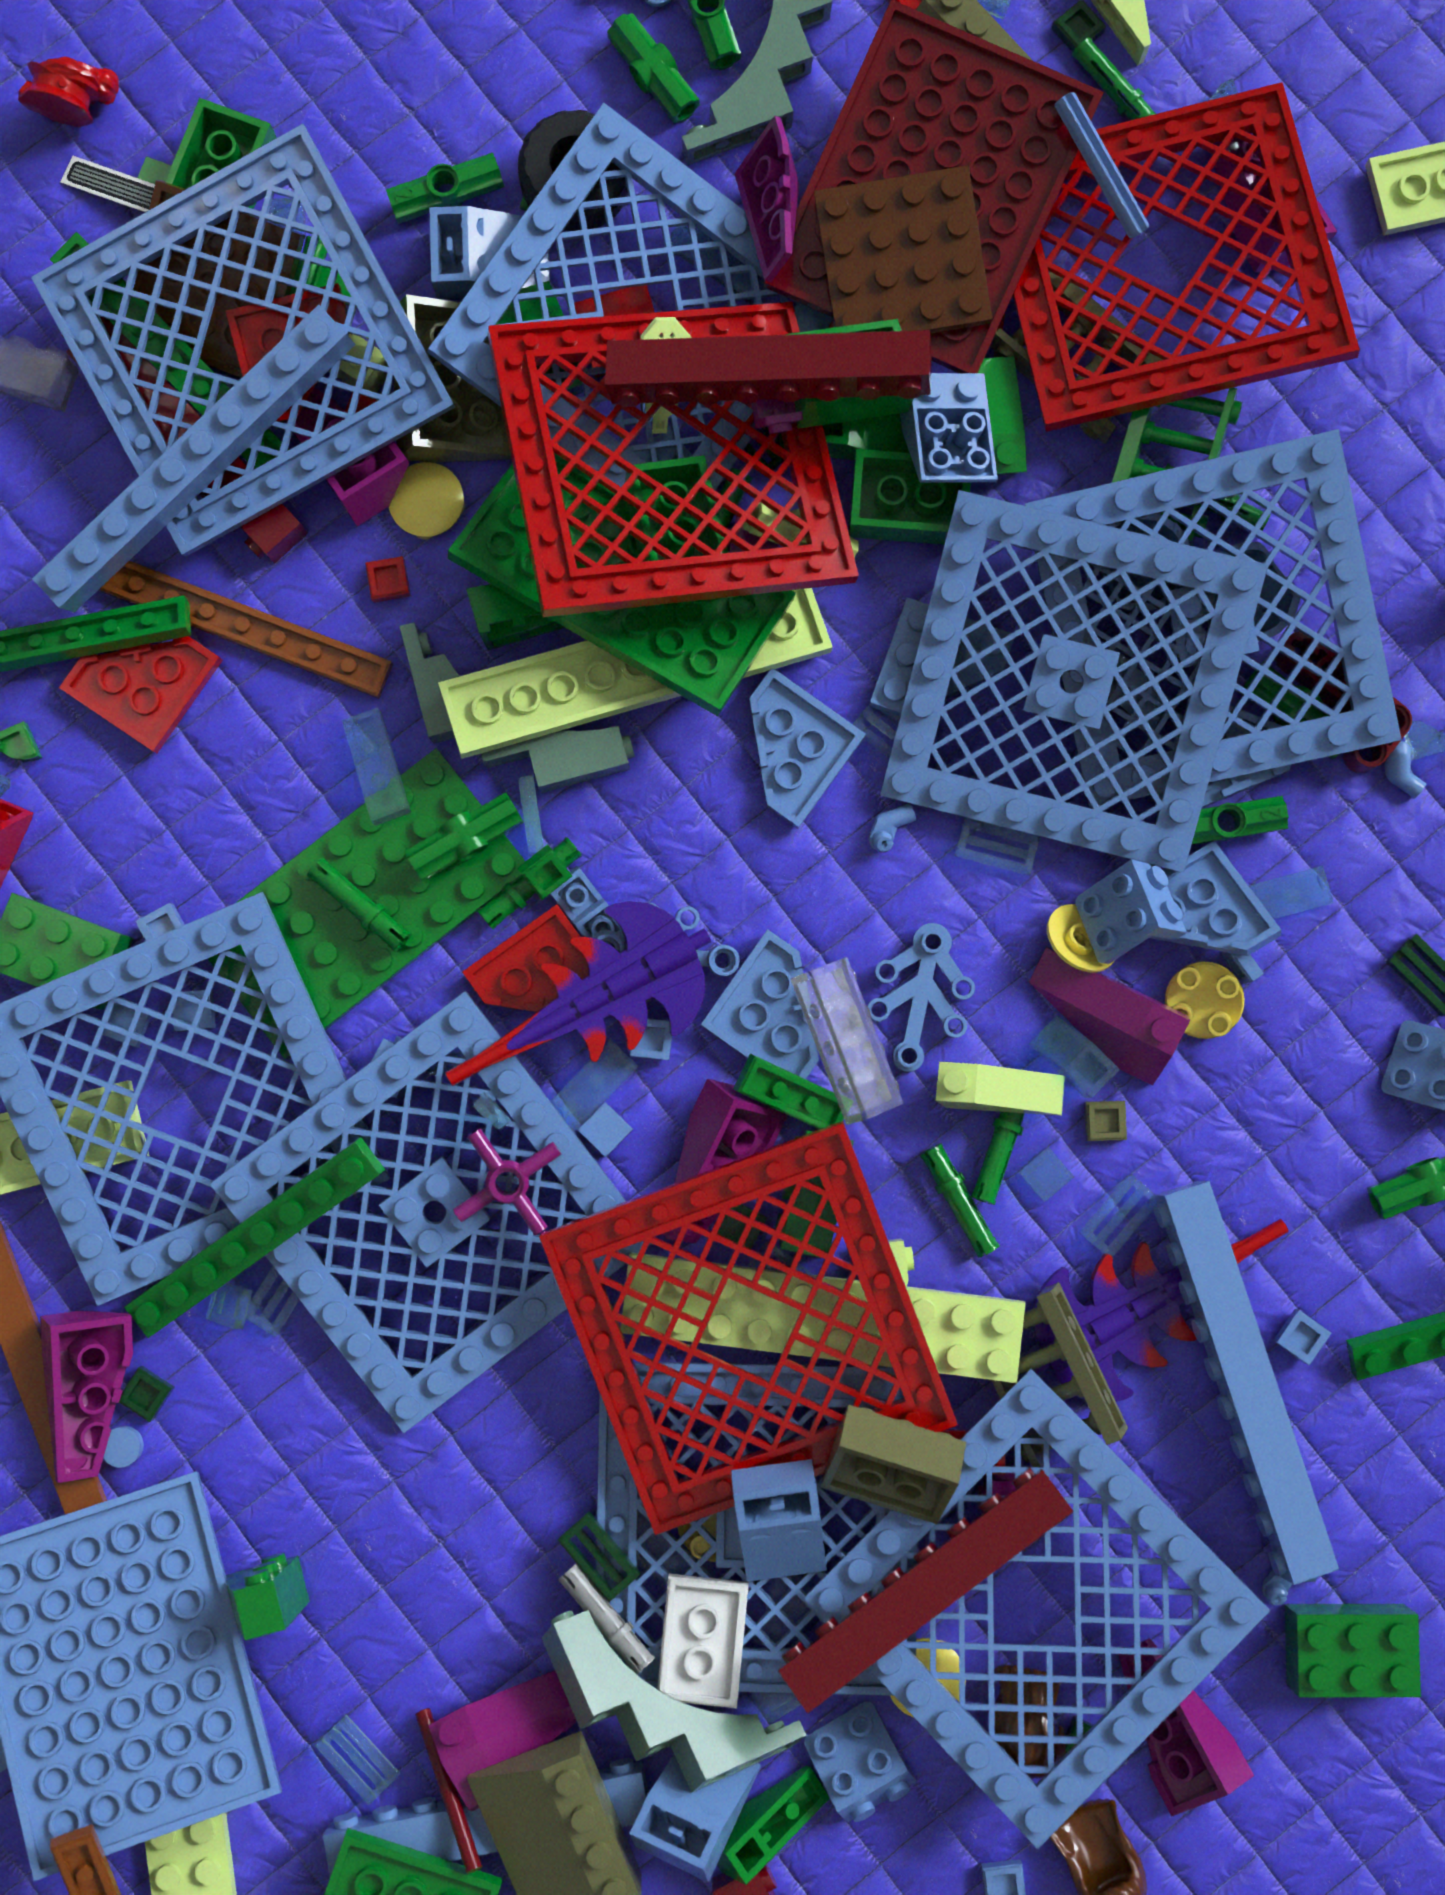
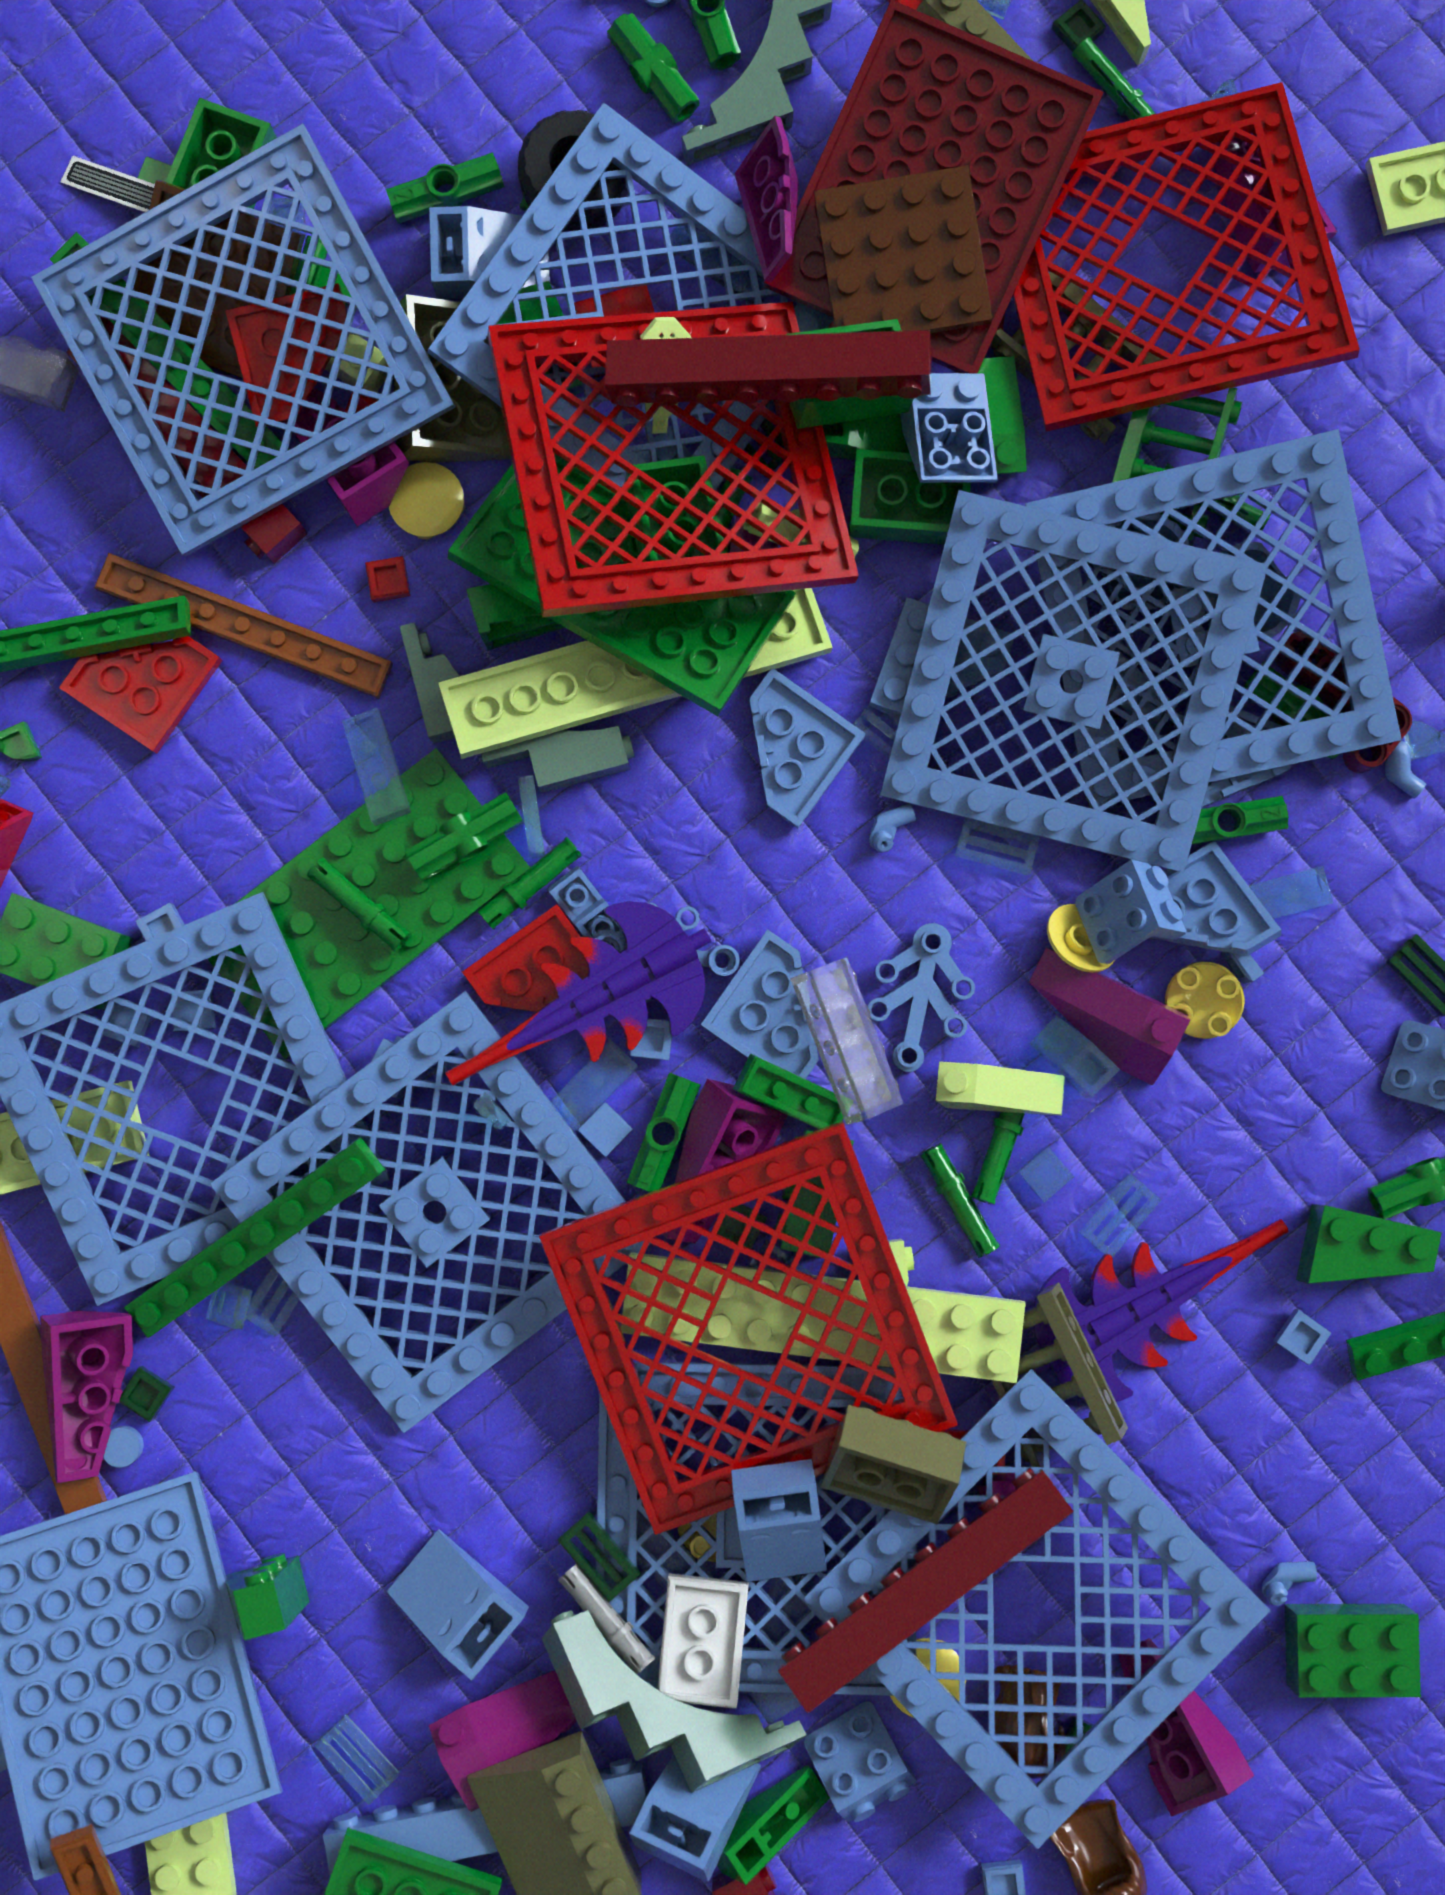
(66, 88): red piece -> none
(194, 460): medium blue brick -> none
(450, 1797): dark red bar -> none
(457, 1604): none -> medium blue slope
(493, 1192): magenta bar -> none
(544, 872): green tile -> none
(653, 1158): none -> green piece
(775, 415): magenta bracket -> none
(1101, 165): medium blue axle -> none
(1105, 1120): olive tile -> none
(1245, 1382): medium blue brick -> none
(1360, 1246): none -> green wedge

